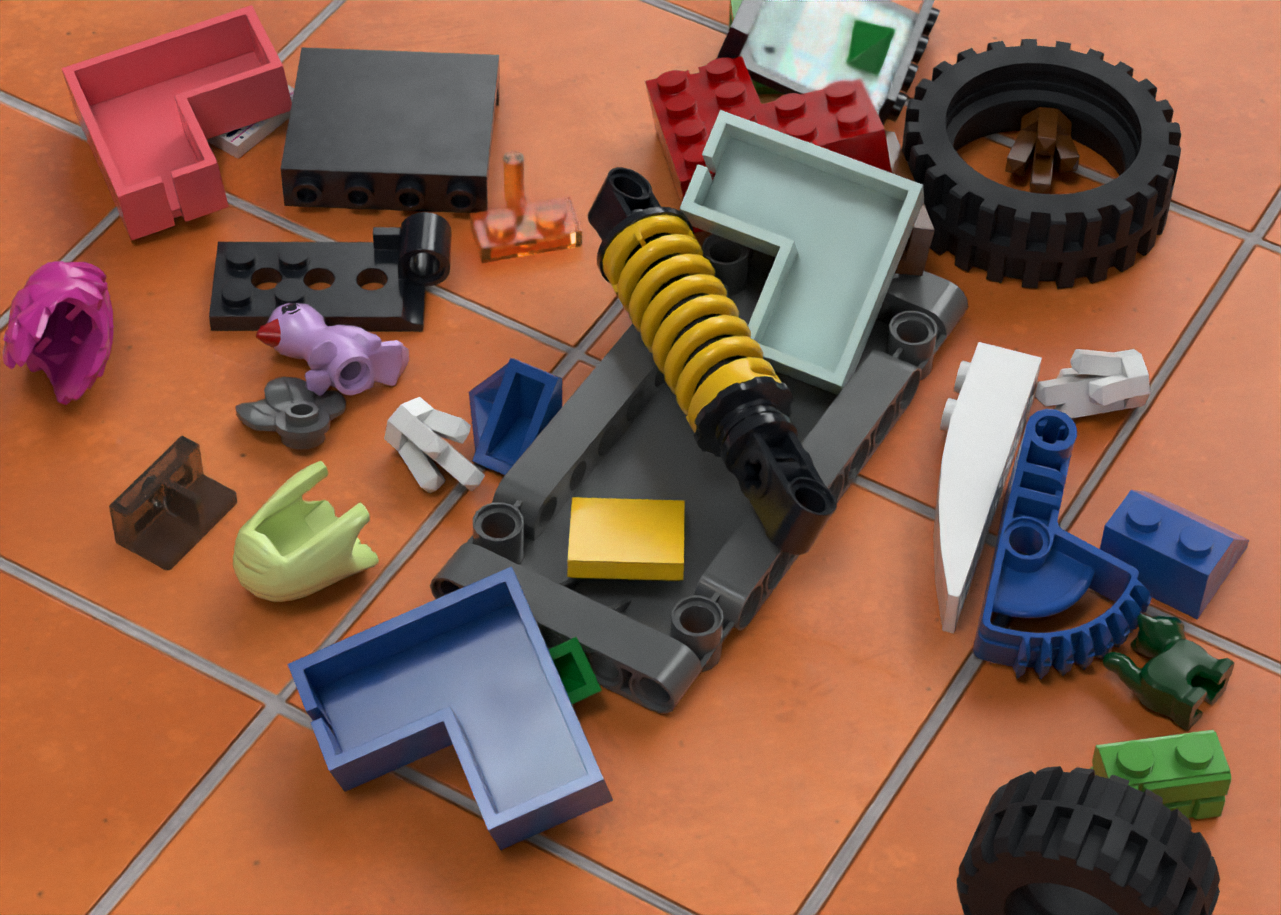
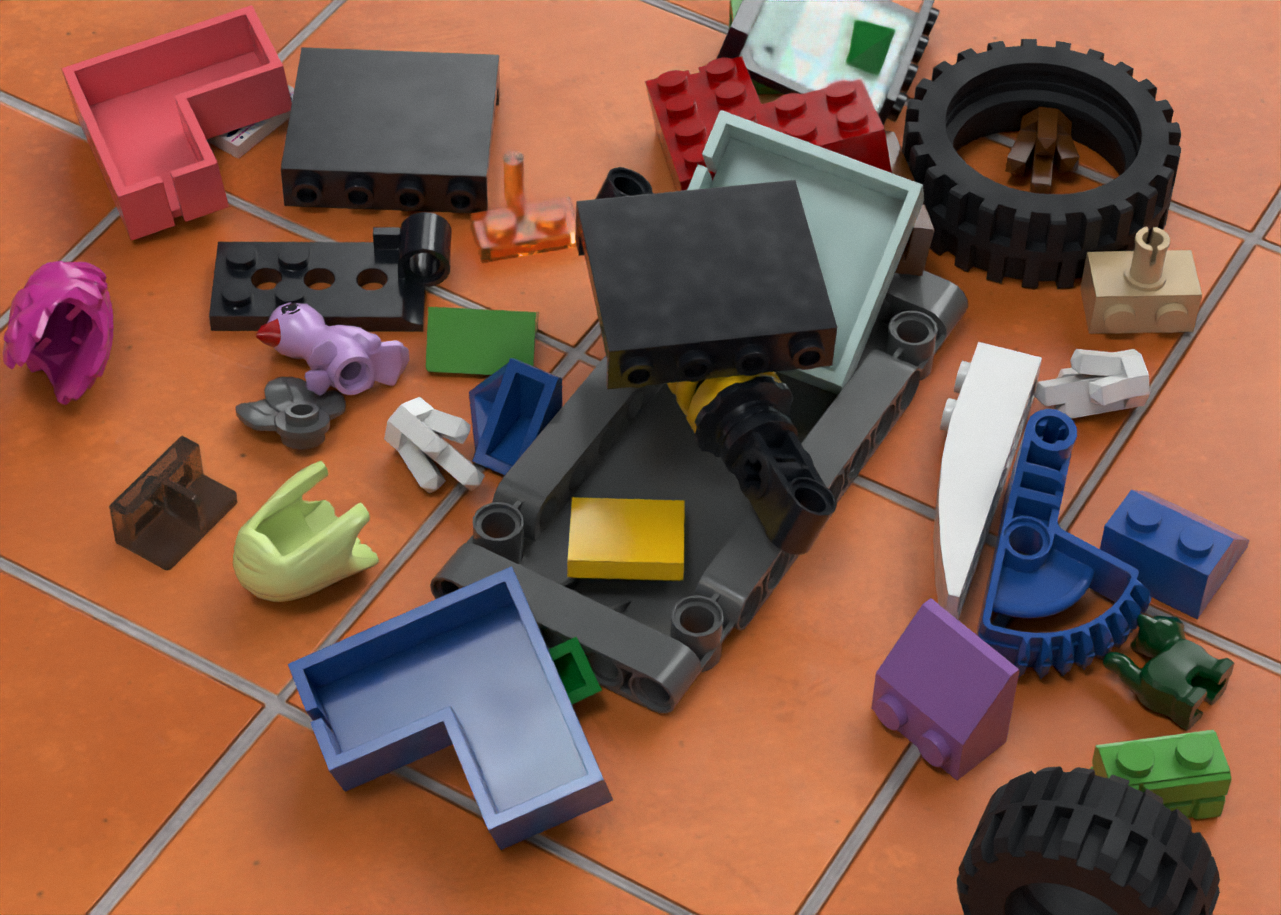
(478, 339): none -> bright green panel
(705, 284): none -> black panel
(946, 691): none -> medium lavender slope
(1141, 288): none -> tan brick

